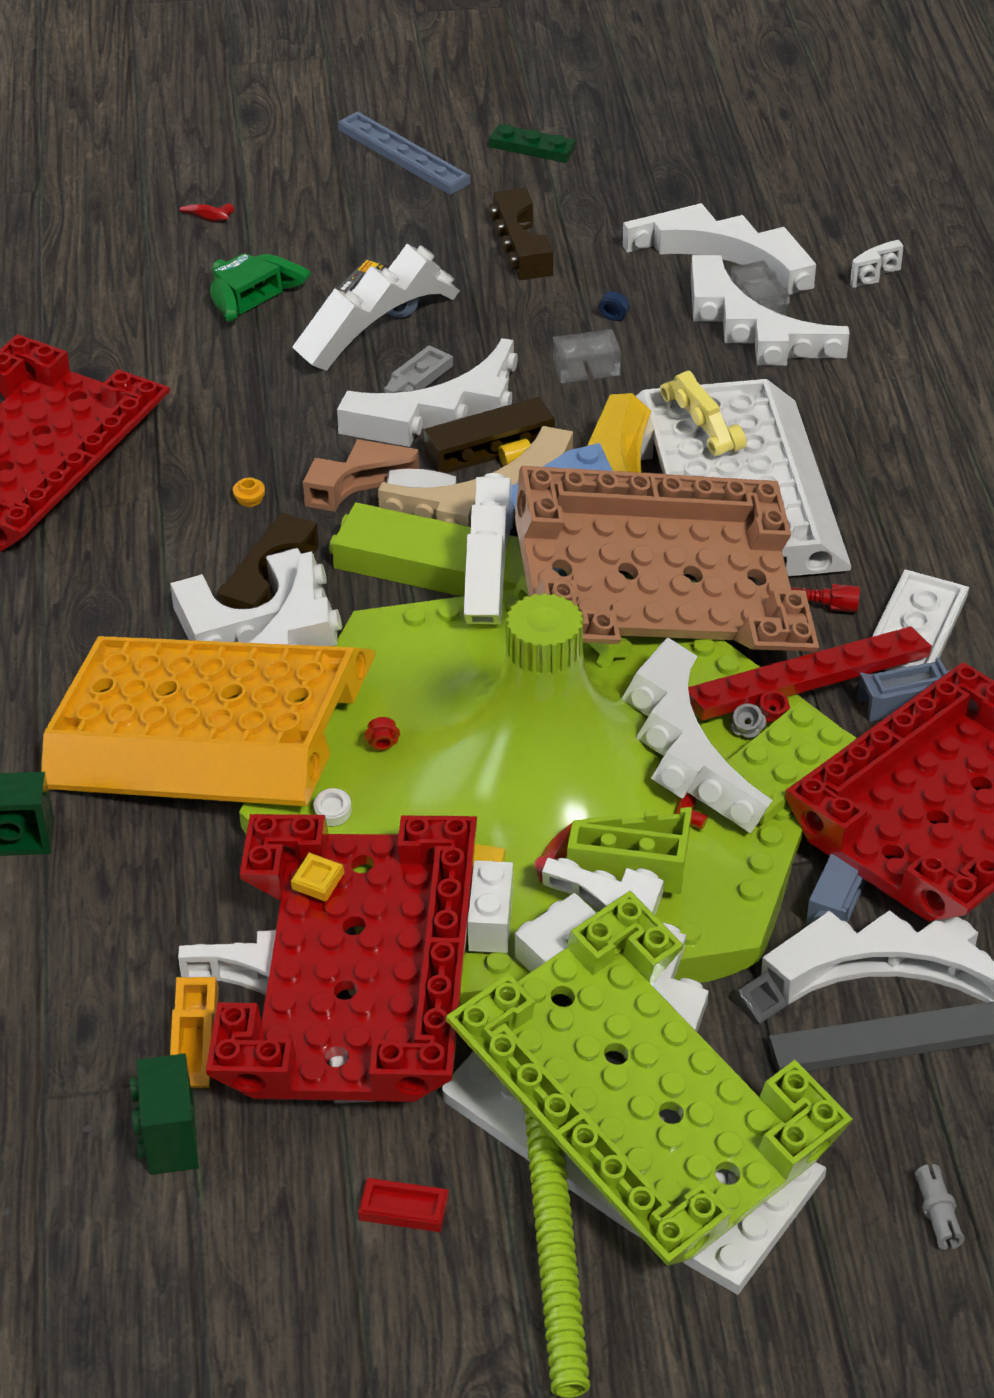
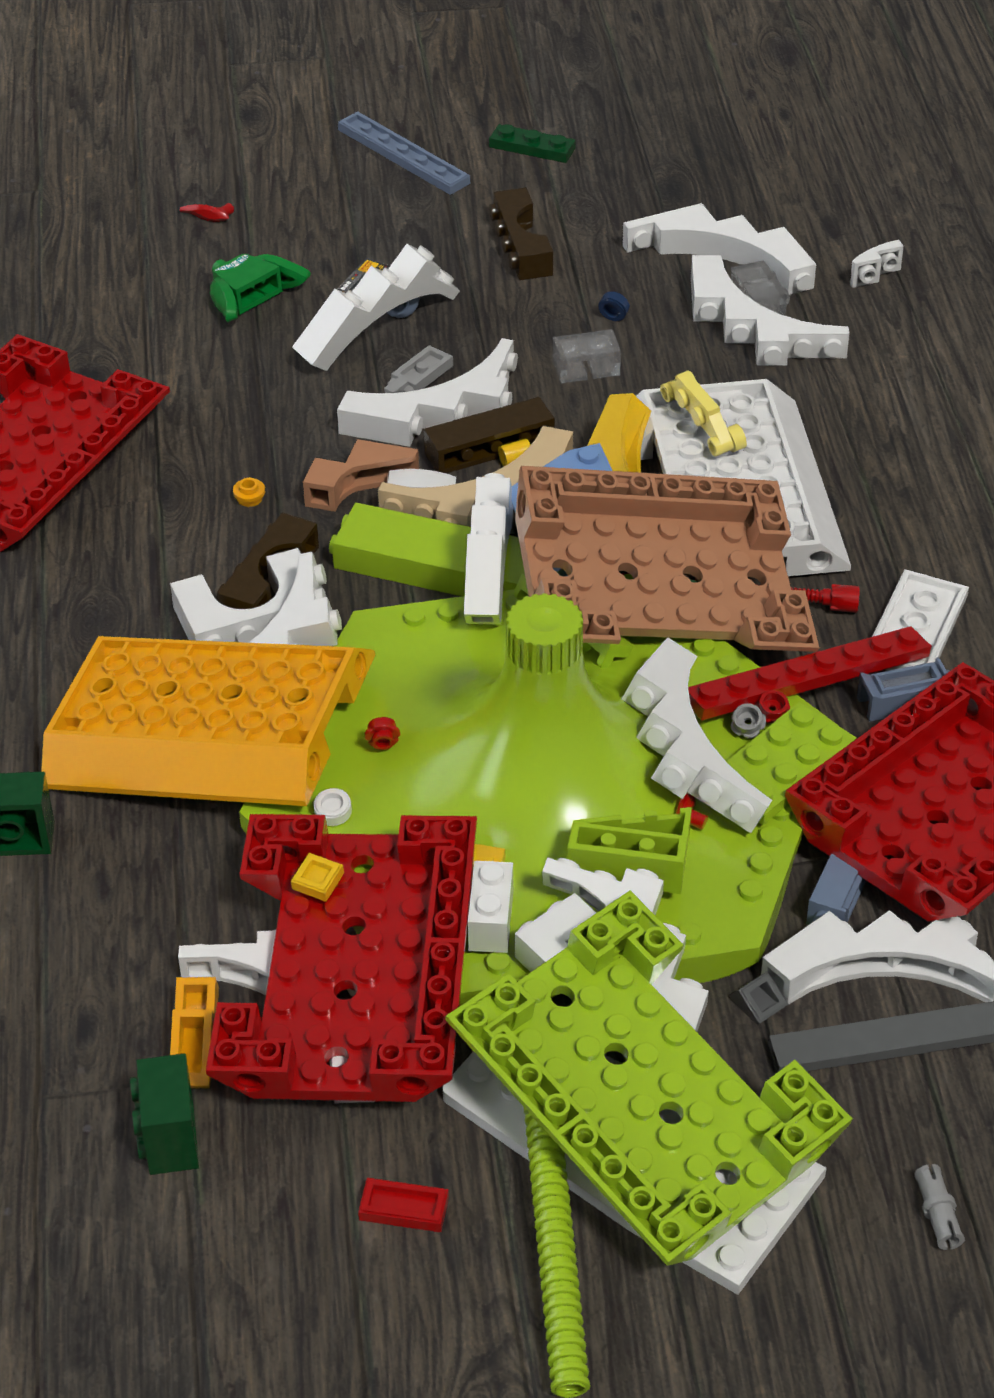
(555, 849): red bar -> none

